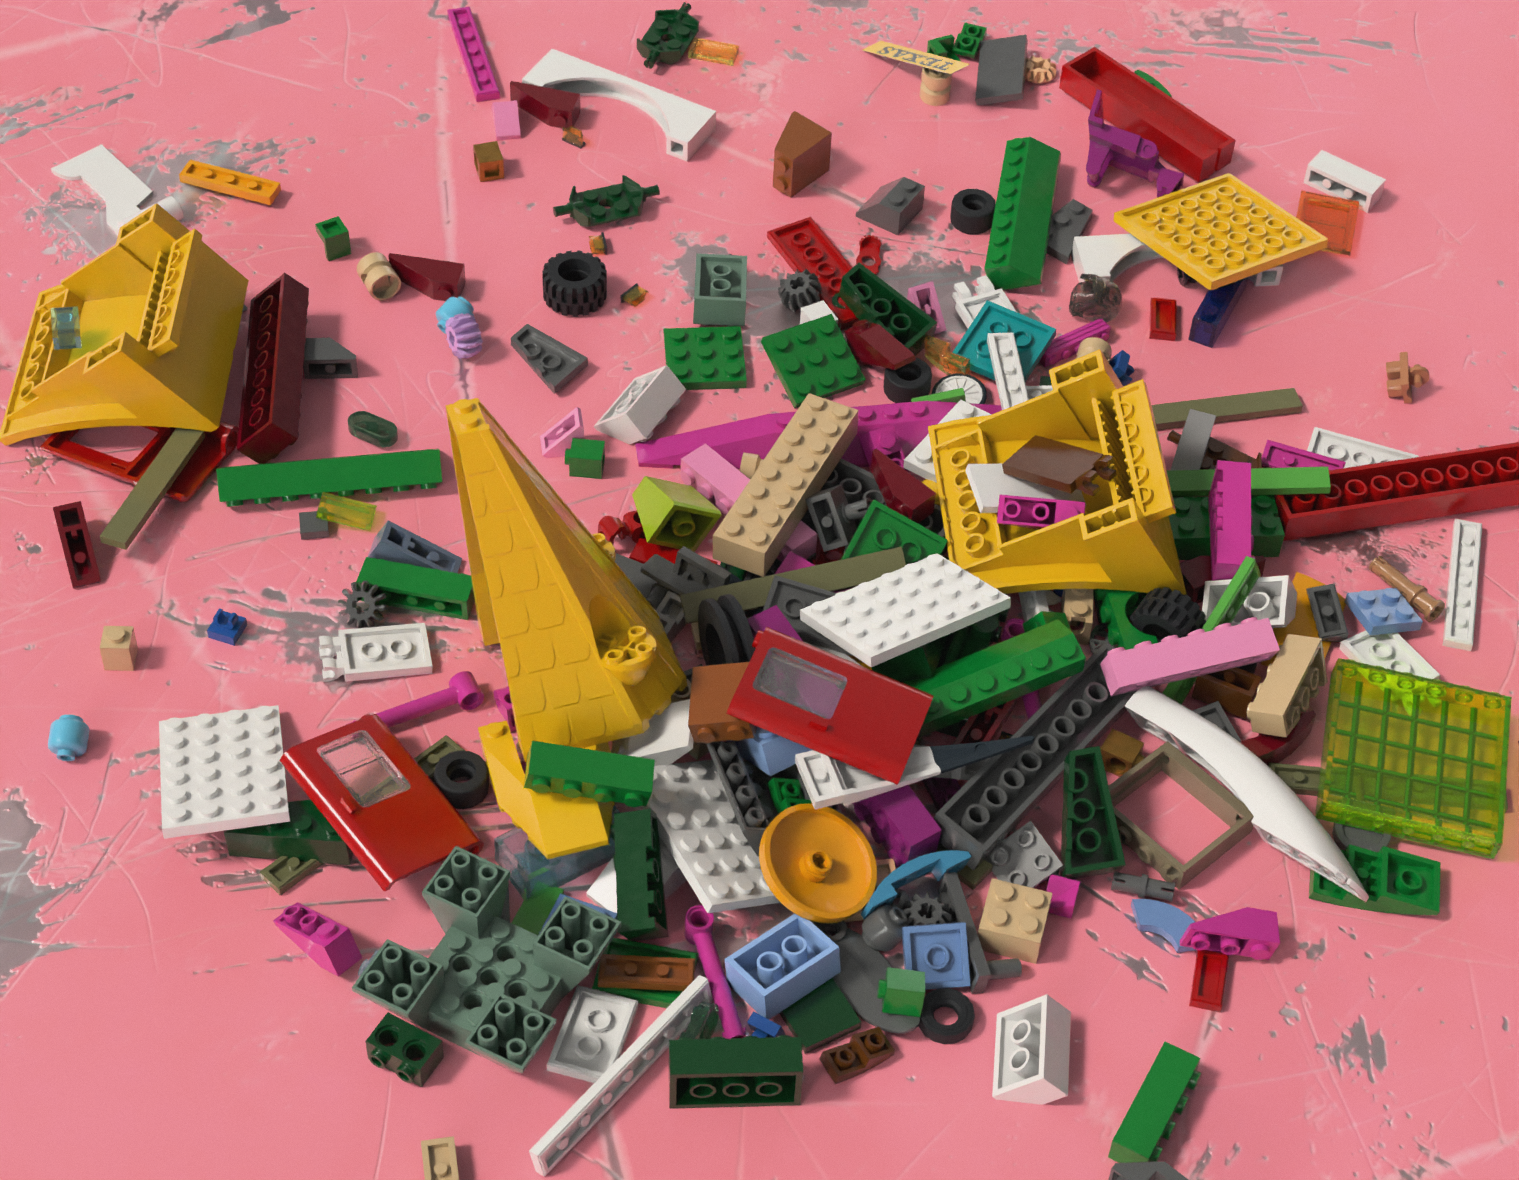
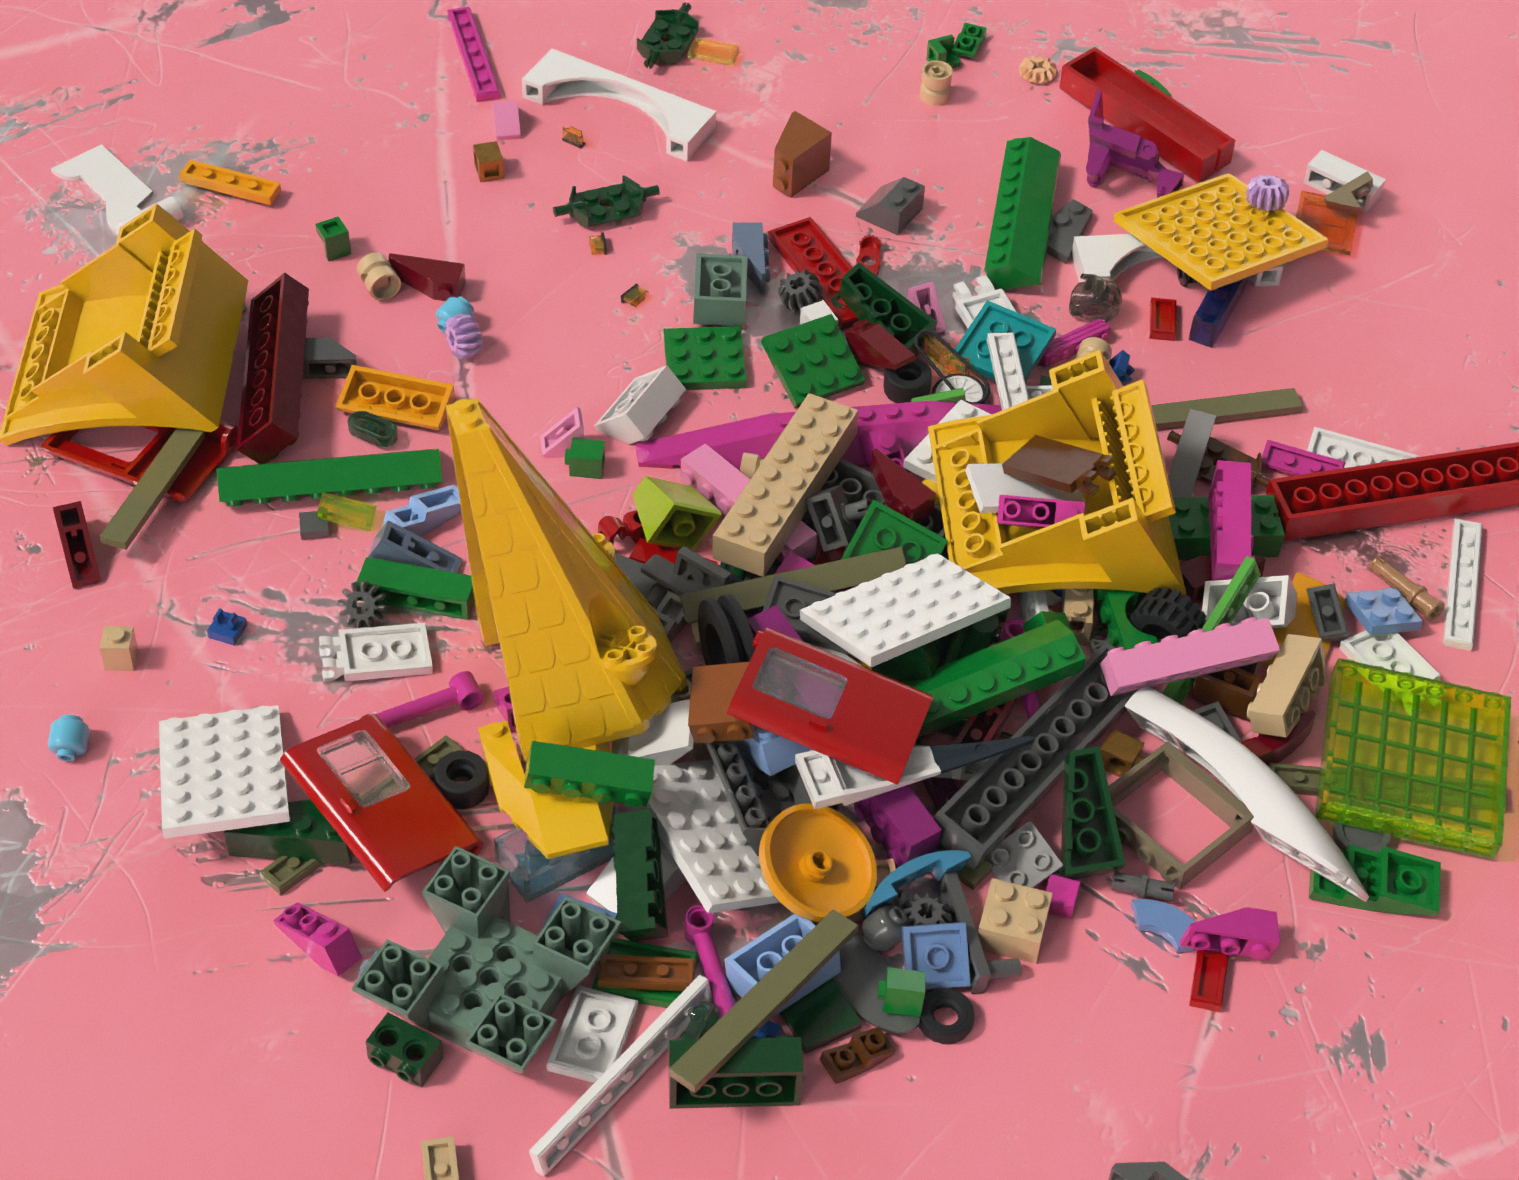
(65, 328): clear light blue brick -> none
(396, 397): none -> light orange slope
(426, 510): none -> light blue slope
(534, 913): bright green tile -> none
(546, 104): dark red slope -> none
(547, 357): dark grey wing -> none
(574, 283): black tyre -> none
(750, 242): none -> sand blue slope
(762, 1001): none -> olive tile
(786, 793): green slope -> none
(916, 57): yellow sticker -> none
(957, 355): none -> black piece
(972, 211): black tyre -> none
(1001, 70): dark grey tile -> none
(1032, 1052): white slope -> none
(1155, 1106): green brick -> none
(1263, 481): bright green tile -> none
(1267, 192): none -> lavender gear
(1344, 197): none -> dark tan slope
(1408, 376): nougat hips -> none

